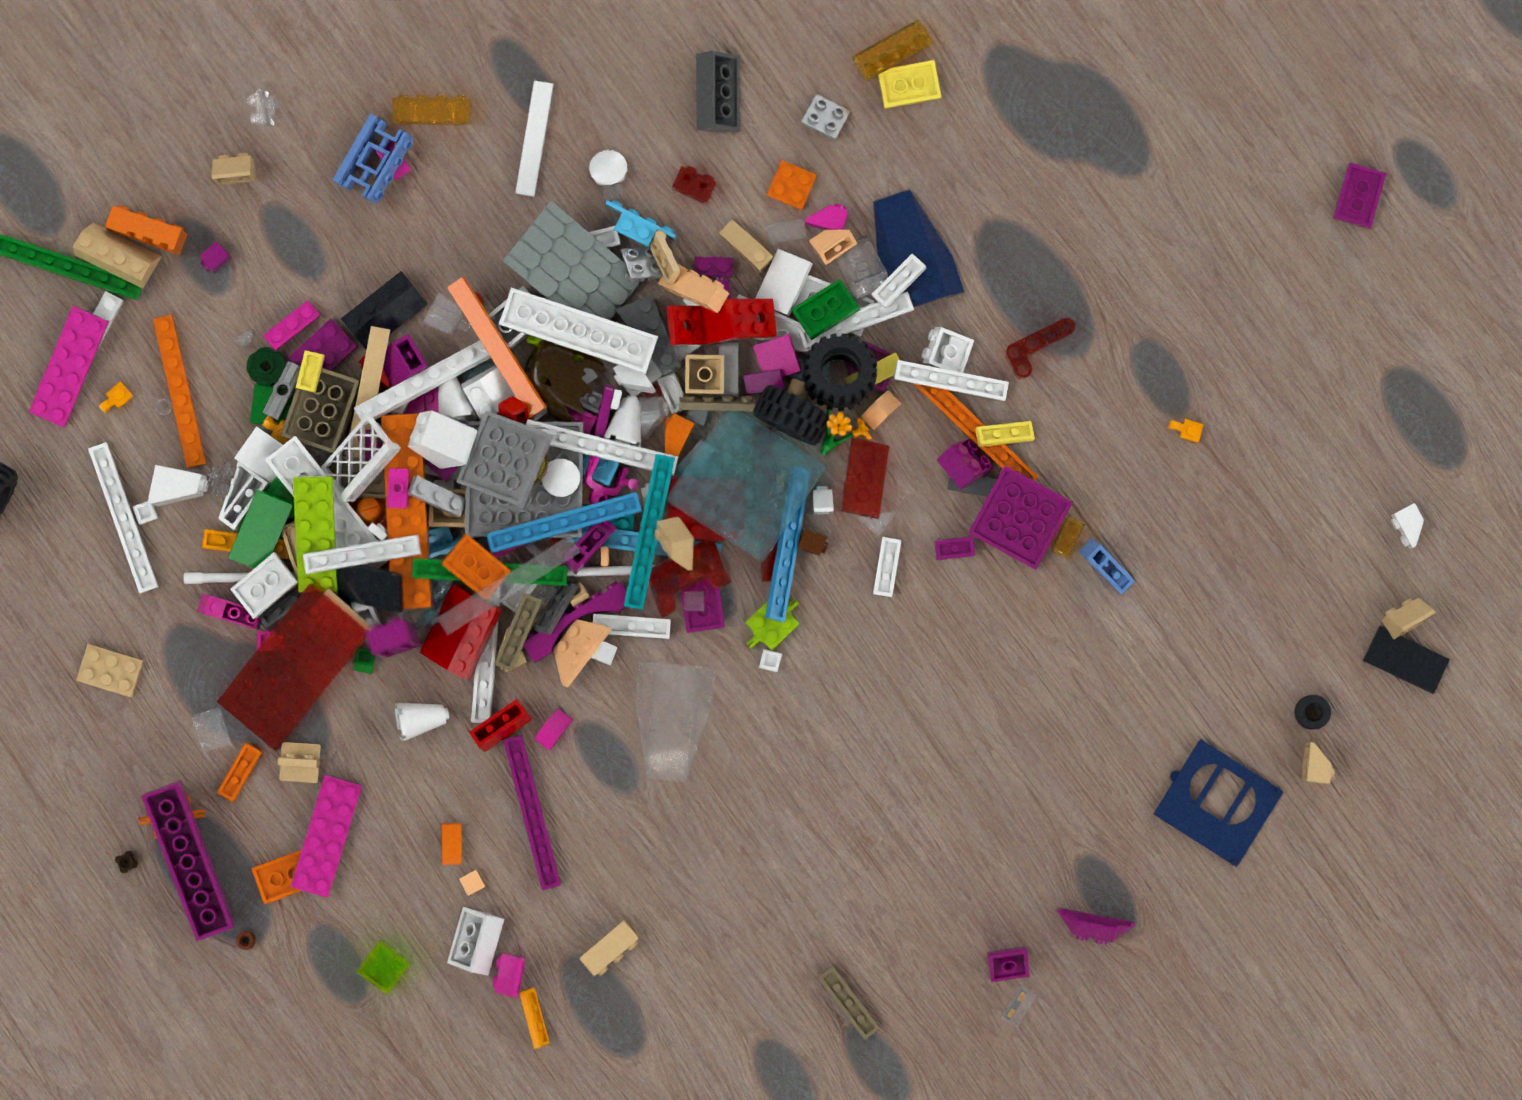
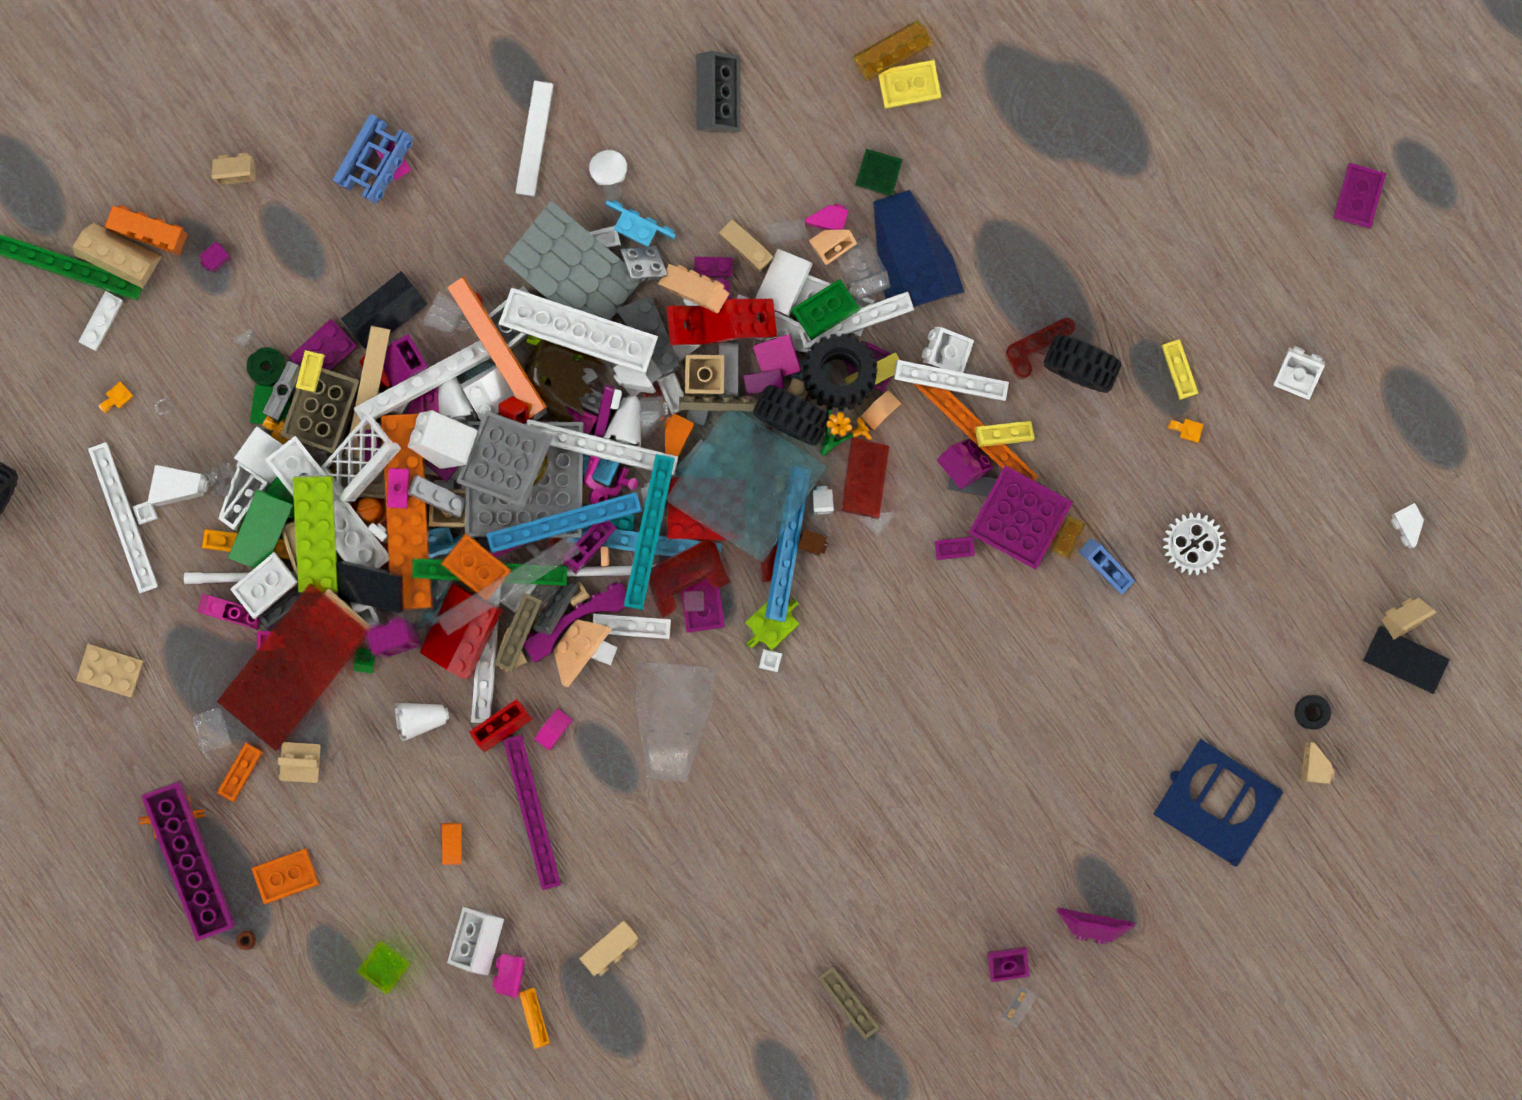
(68, 366): dark pink plate -> none
(121, 862): dark brown plate -> none
(179, 391): orange plate -> none
(265, 108): clear hips -> none
(291, 325): dark pink plate -> none
(326, 836): dark pink plate -> none
(362, 554): white tile -> none
(432, 110): clear yellow brick -> none
(472, 882): light nougat tile -> none
(561, 478): white dish -> none
(664, 257): tan plate -> none
(676, 541): tan slope -> none
(694, 185): clear red brick -> none
(791, 185): orange plate -> none
(825, 117): light grey hinge -> none
(878, 172): none -> dark green plate
(887, 567): white plate -> none
(899, 281): white plate -> none
(1082, 363): none -> black tyre
(1179, 369): none -> light yellow tile
(1204, 558): none -> white gear
(1299, 372): none -> white plate

